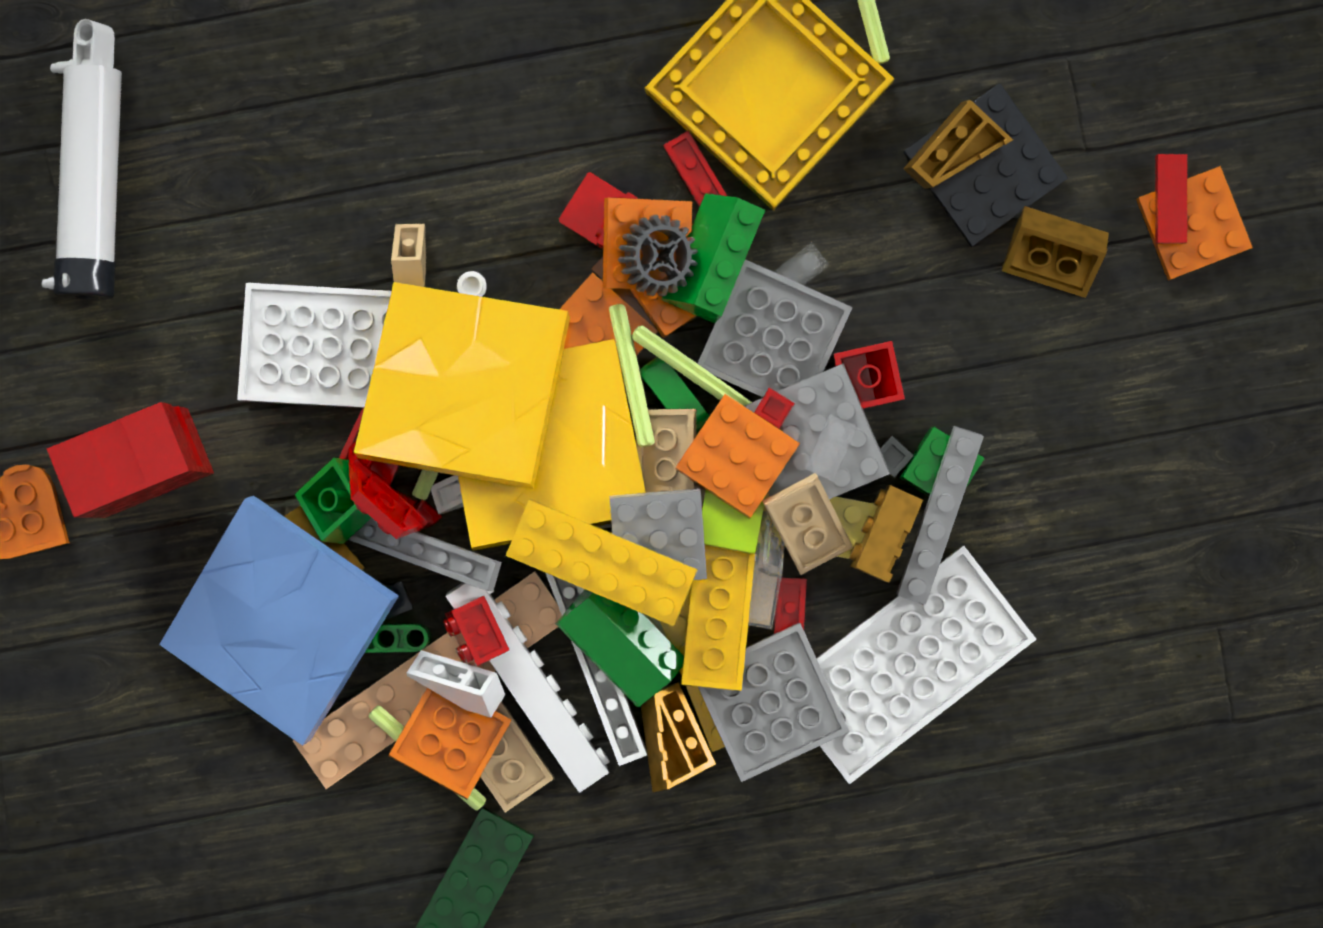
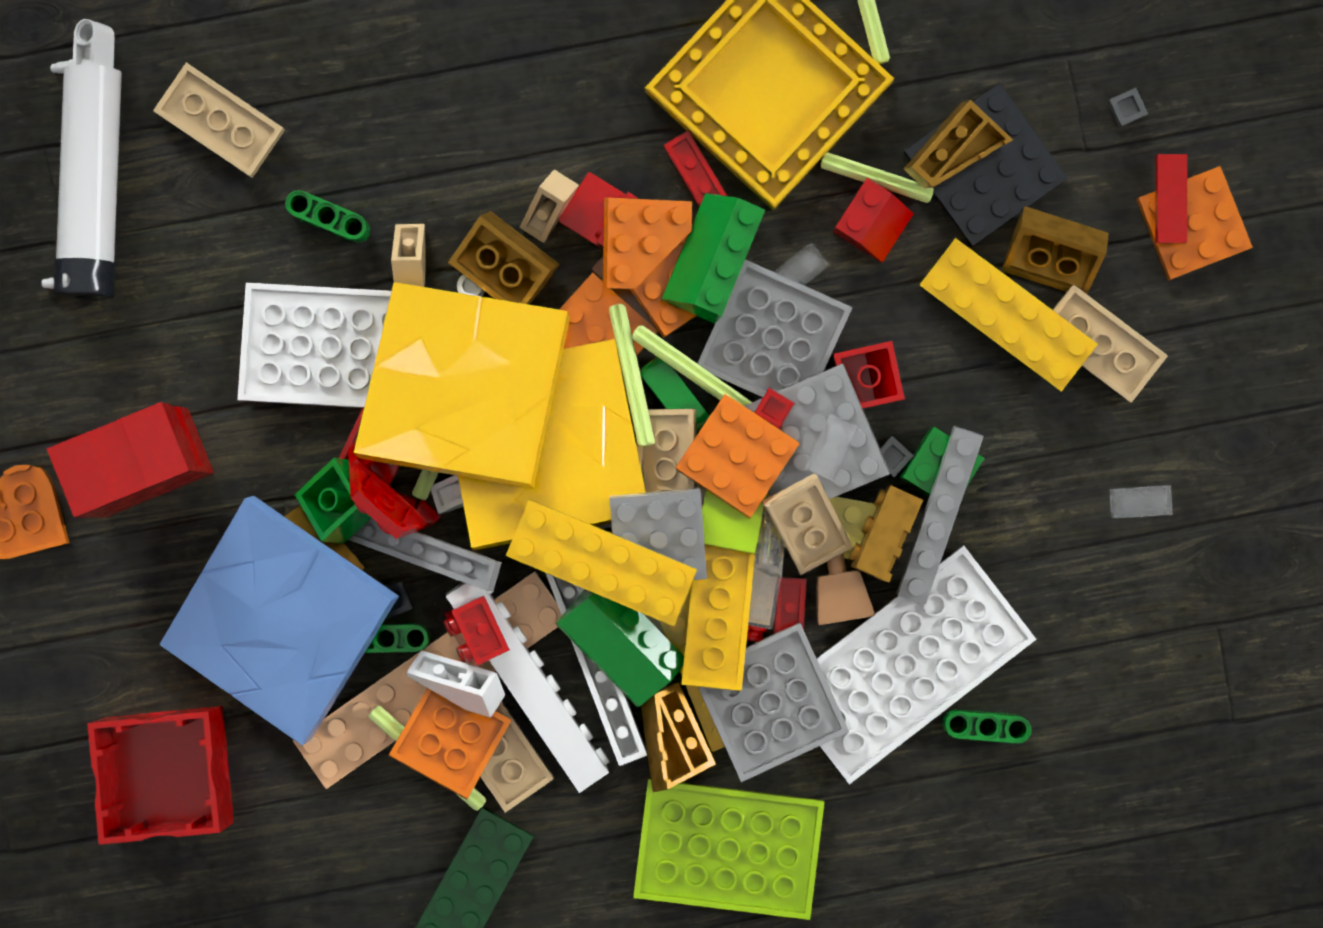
(161, 774): none -> red tile
(219, 120): none -> tan plate
(317, 207): none -> green beam
(503, 261): none -> pearl gold slope
(548, 205): none -> tan slope
(674, 270): dark grey gear -> none
(729, 849): none -> lime plate
(755, 633): none -> red bush
(841, 594): none -> medium nougat torso
(873, 220): none -> red slope
(884, 179): none -> yellowish green axle
(1000, 729): none -> green beam
(1008, 314): none -> yellow plate
(1122, 355): none -> tan plate
(1127, 107): none -> dark grey plate
(1141, 501): none -> clear plate

